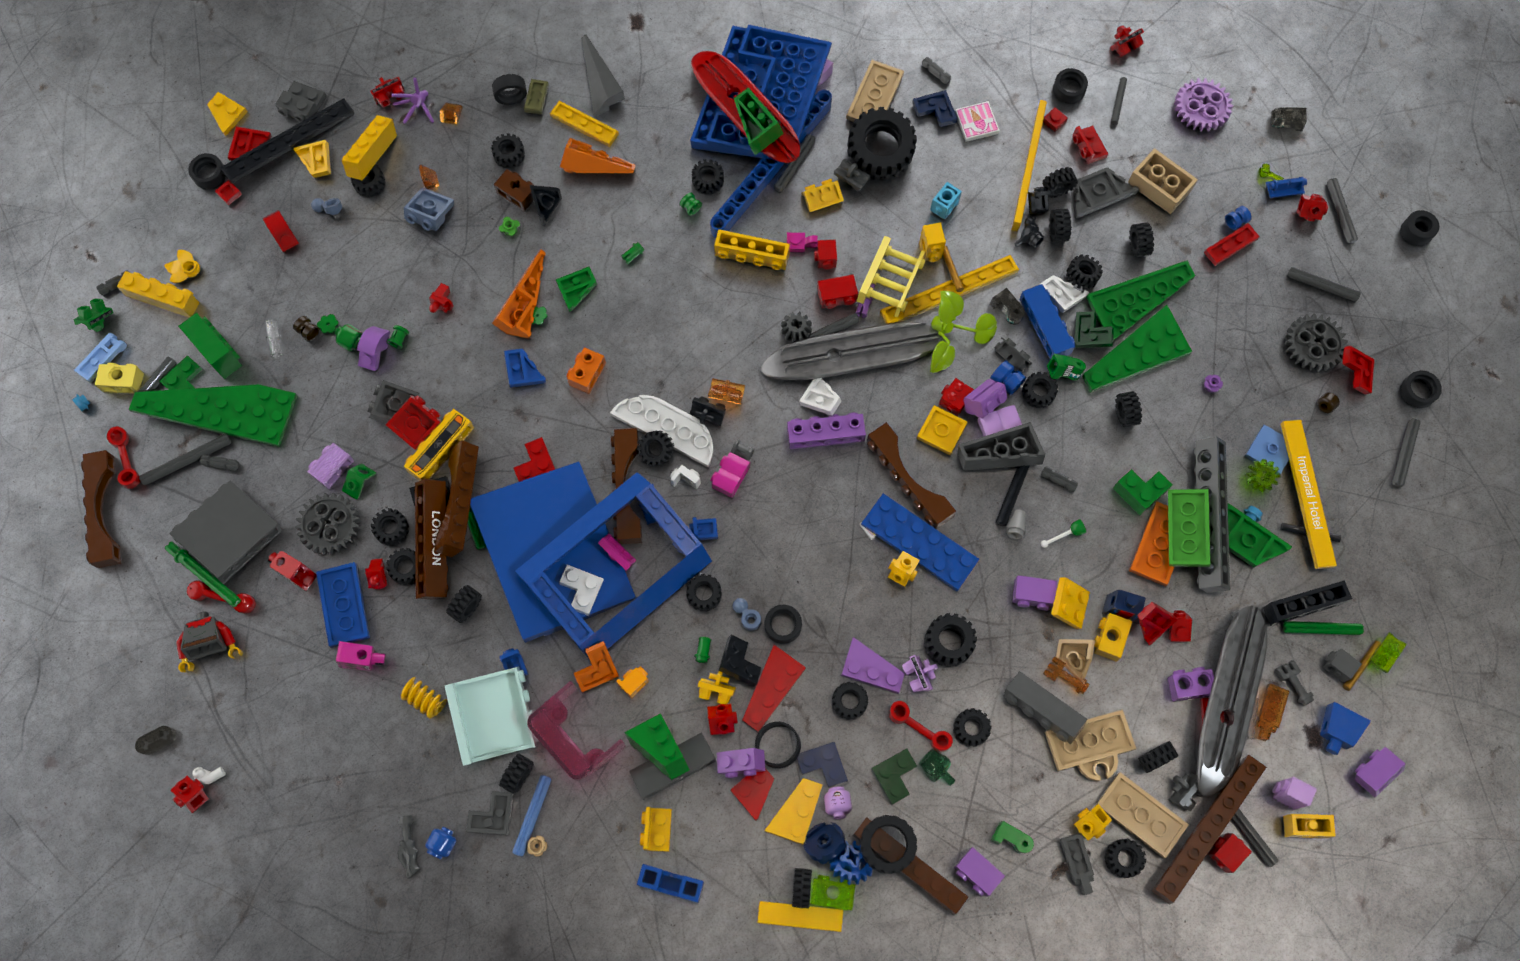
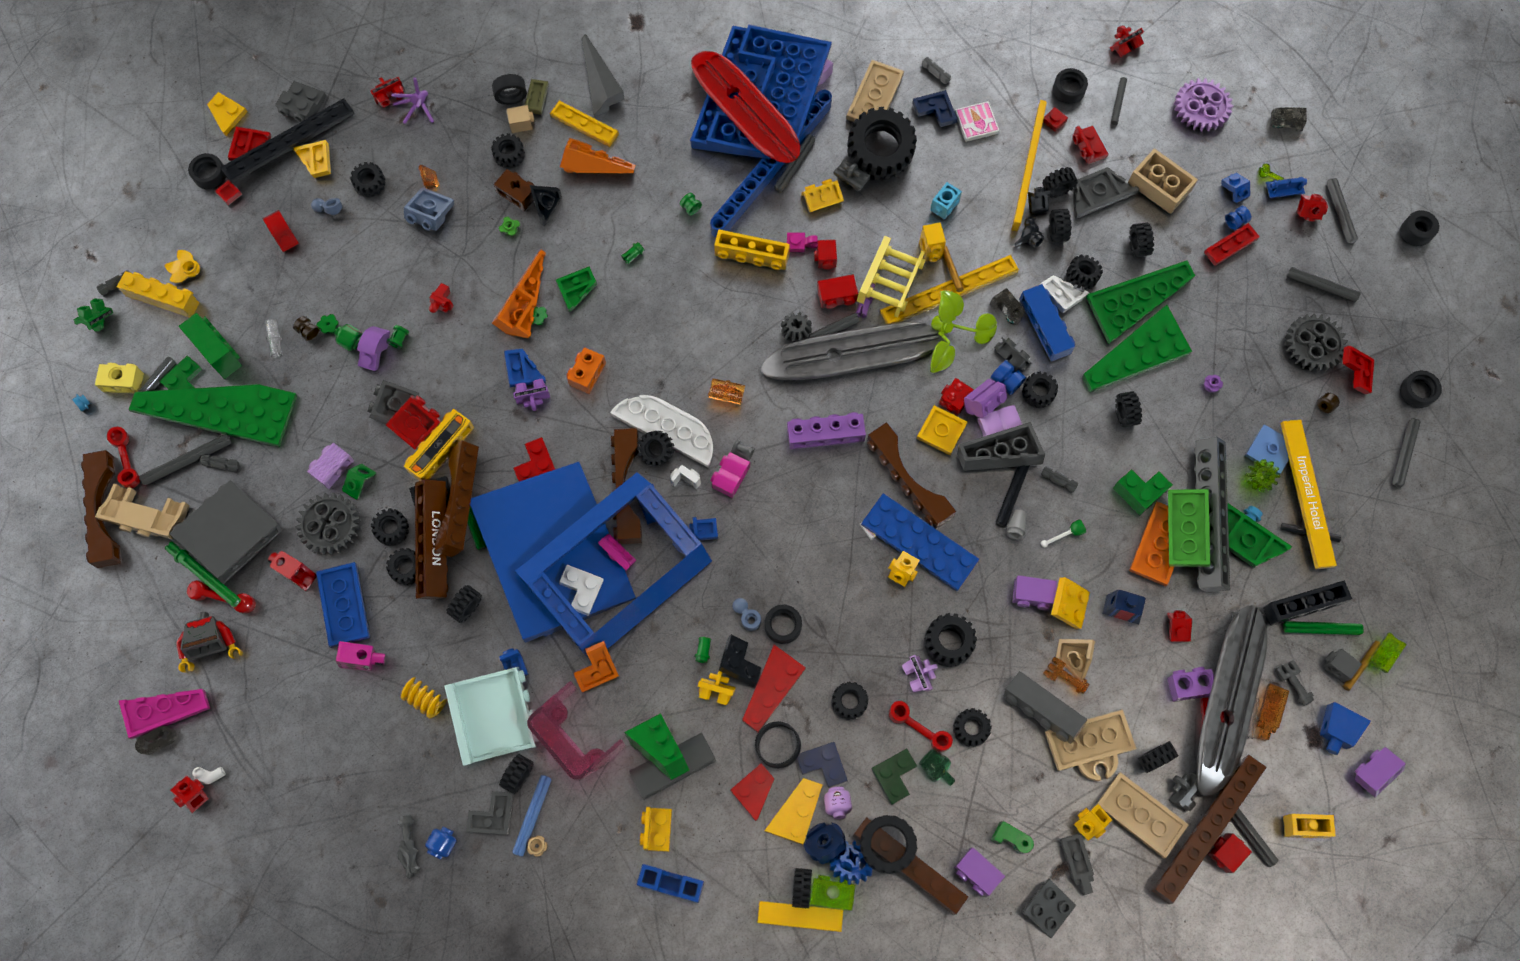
(100, 355): light blue plate -> none
(145, 520): none -> tan bracket
(149, 713): none -> dark pink wing
(369, 147): yellow brick -> none
(376, 574): red piece -> none
(450, 113): clear orange slope -> none
(520, 119): none -> tan brick
(532, 396): none -> medium lavender hips
(633, 681): light orange brick -> none
(704, 604): black tyre -> none
(707, 167): black tyre -> none
(707, 411): black hips -> none
(721, 719): red brick -> none
(740, 762): medium lavender brick -> none
(757, 121): green wedge -> none
(820, 397): white wing -> none
(870, 668): medium lavender wing -> none
(1049, 908): none -> dark grey hinge
(1066, 367): green leg -> none
(1089, 335): dark green plate -> none
(1120, 629): yellow brick -> none
(1138, 858): black tyre -> none
(1154, 622): red wing -> none
(1238, 186): none -> blue bracket
(1293, 793): lavender brick -> none

